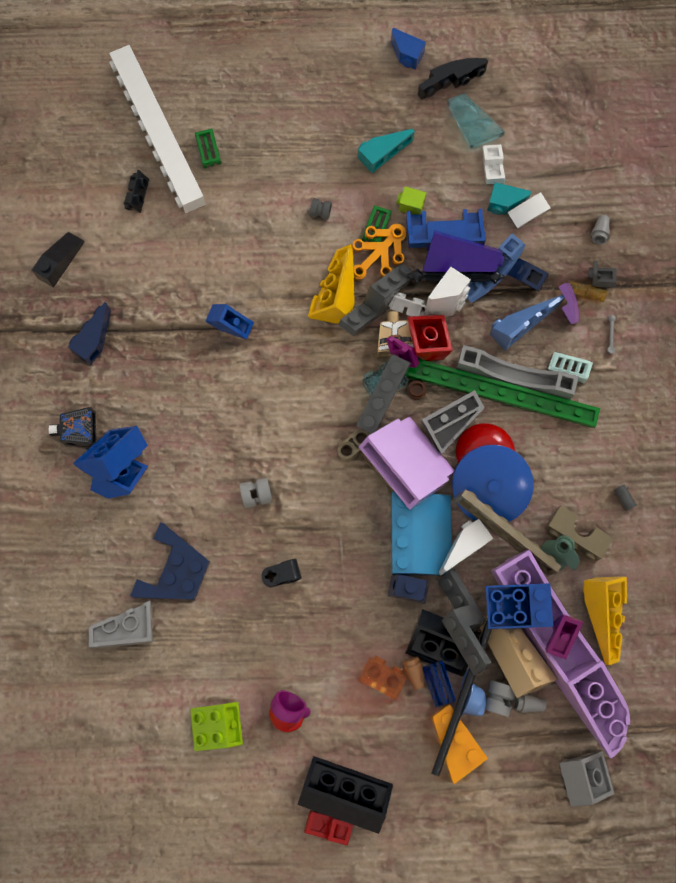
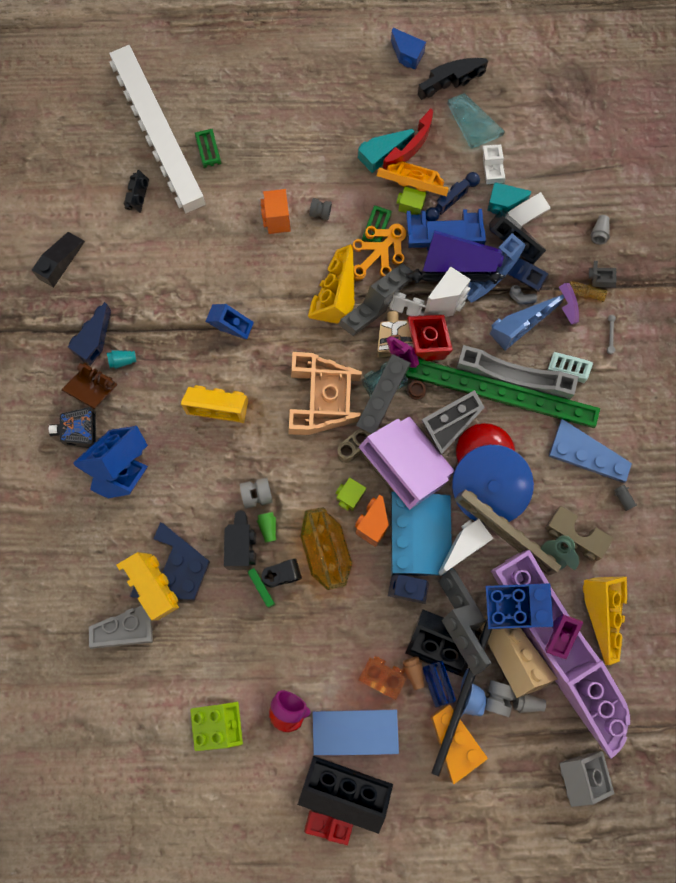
(89, 386): none -> reddish brown hinge
(120, 358): none -> teal cone
(150, 585): none -> yellow wedge
(215, 404): none -> yellow slope
(239, 544): none -> black hinge
(261, 588): none -> green tile
(267, 525): none -> bright green cone
(275, 211): none -> orange brick
(325, 549): none -> clear yellow wedge
(328, 394): none -> light nougat wedge
(350, 494): none -> lime brick
(355, 732): none -> medium blue slope
(374, 523): none -> orange slope
(414, 145): none -> red slope
(414, 176): none -> light orange wing
(456, 192): none -> dark blue plate
(505, 225): none -> black slope
(520, 297): none -> light grey arm
(585, 452): none -> medium blue wing

